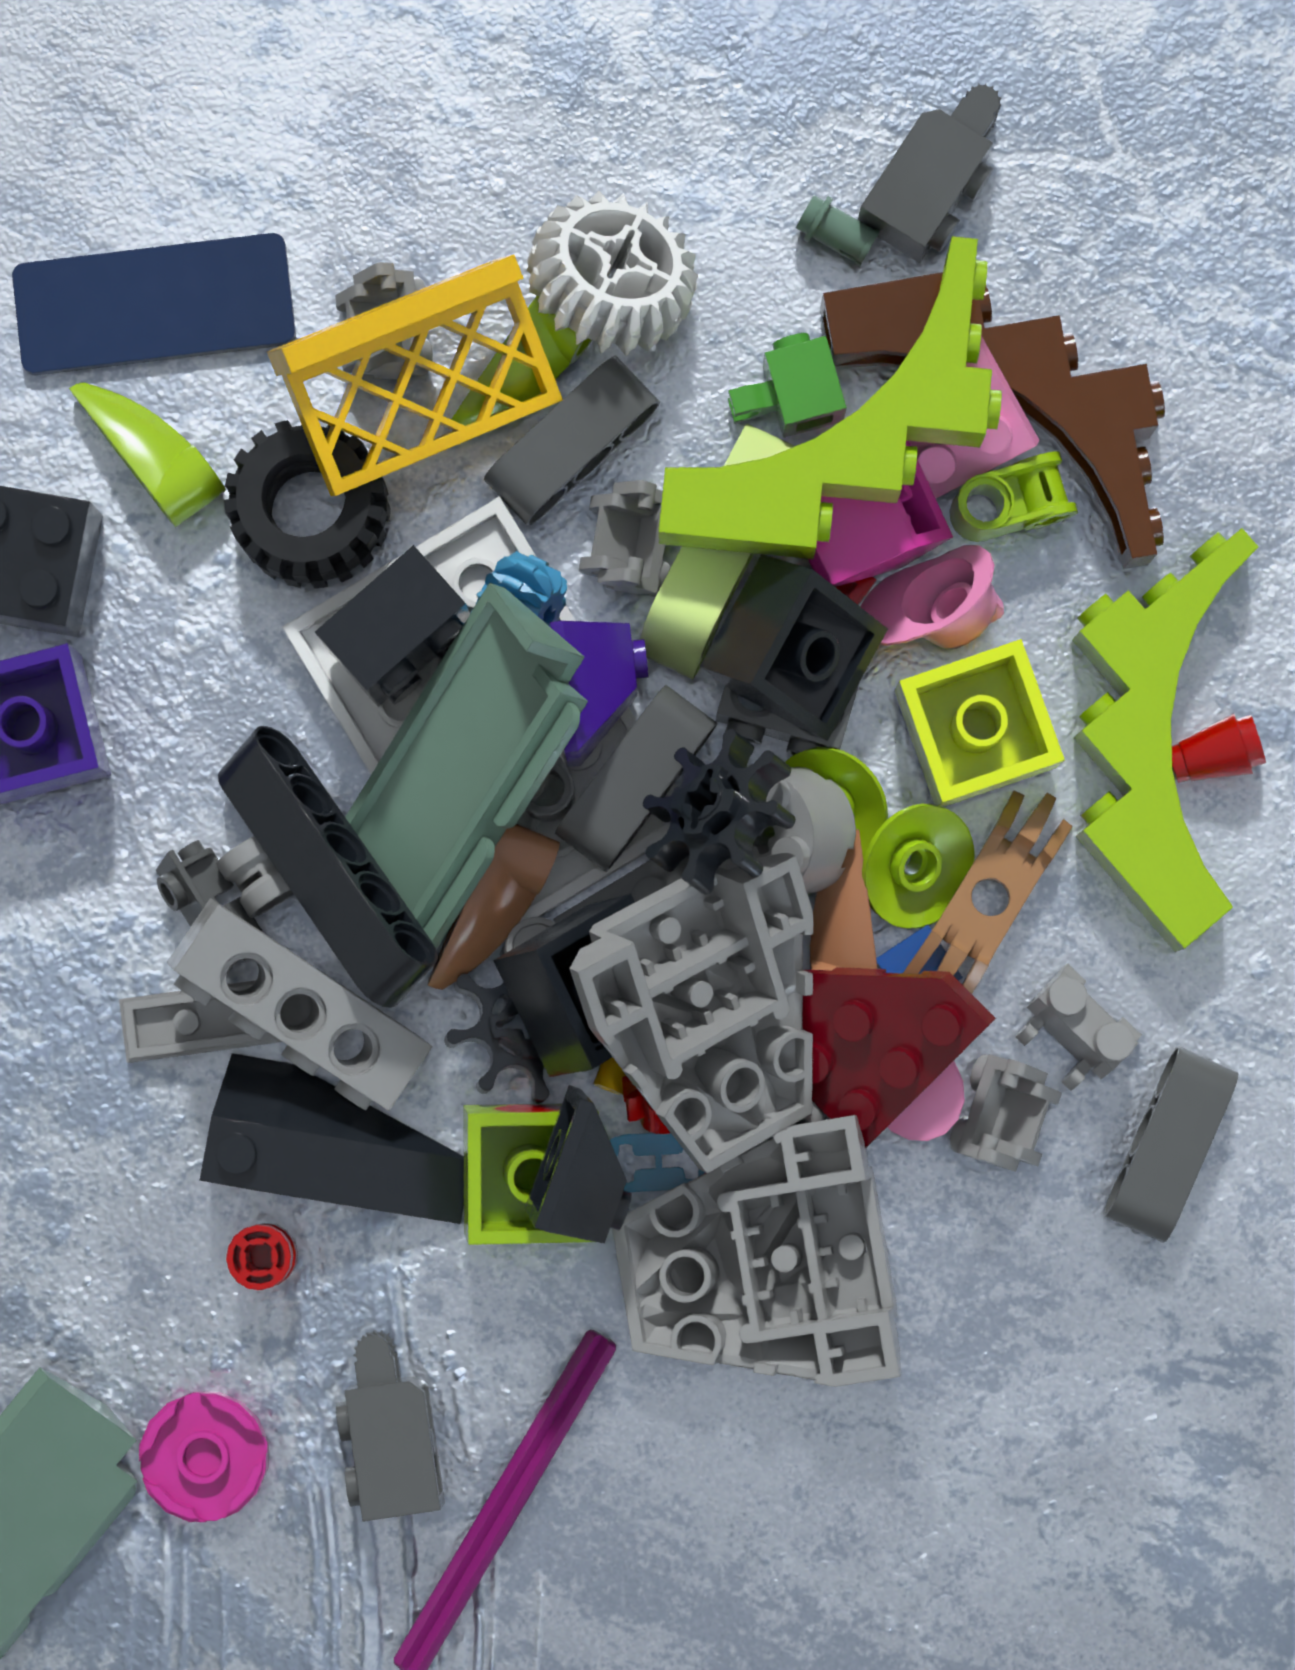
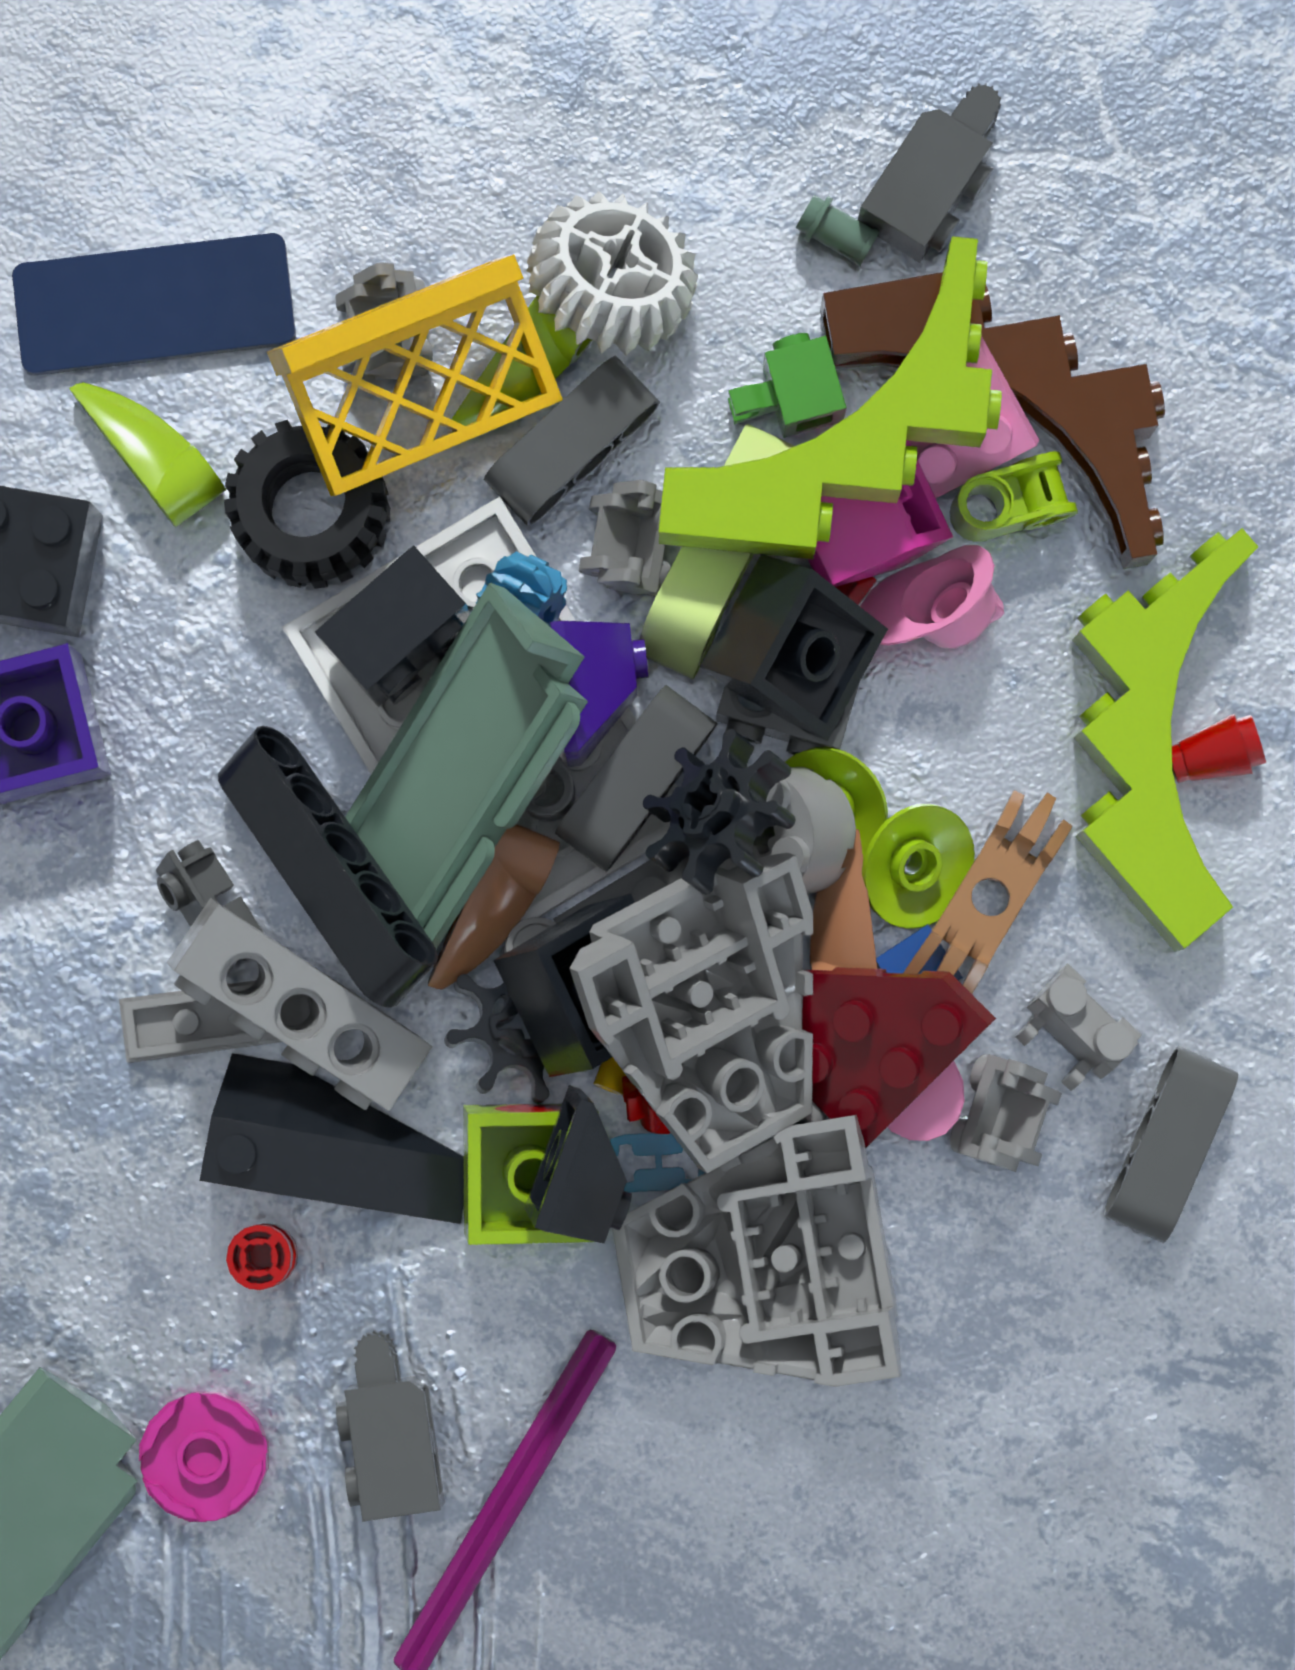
(255, 876): light grey wheel -> none
(978, 724): neon yellow brick -> none

